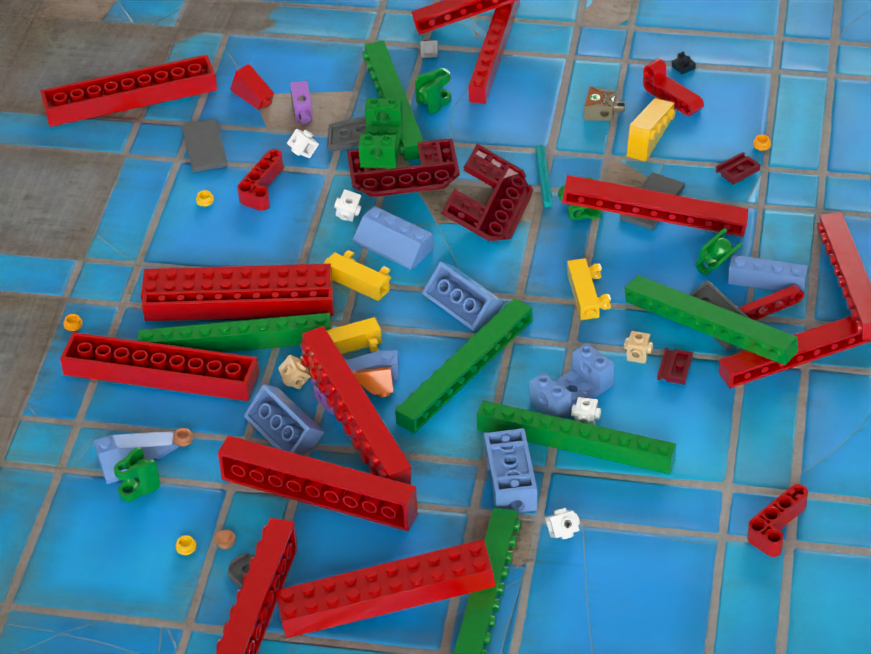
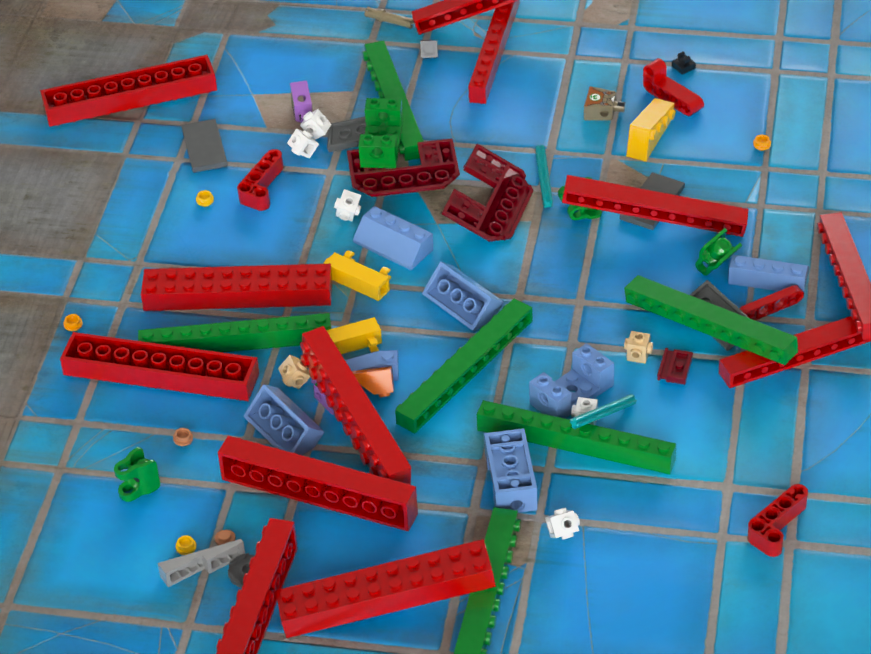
(116, 447): medium blue wedge -> none
(210, 559): none -> light grey slope
(237, 303): red brick -> none
(251, 88): red slope -> none
(315, 123): none -> white brick
(382, 15): none -> dark tan pin
(429, 89): green piece -> none
(583, 289): yellow brick -> none
(603, 411): none -> teal axle
(738, 168): dark red plate -> none

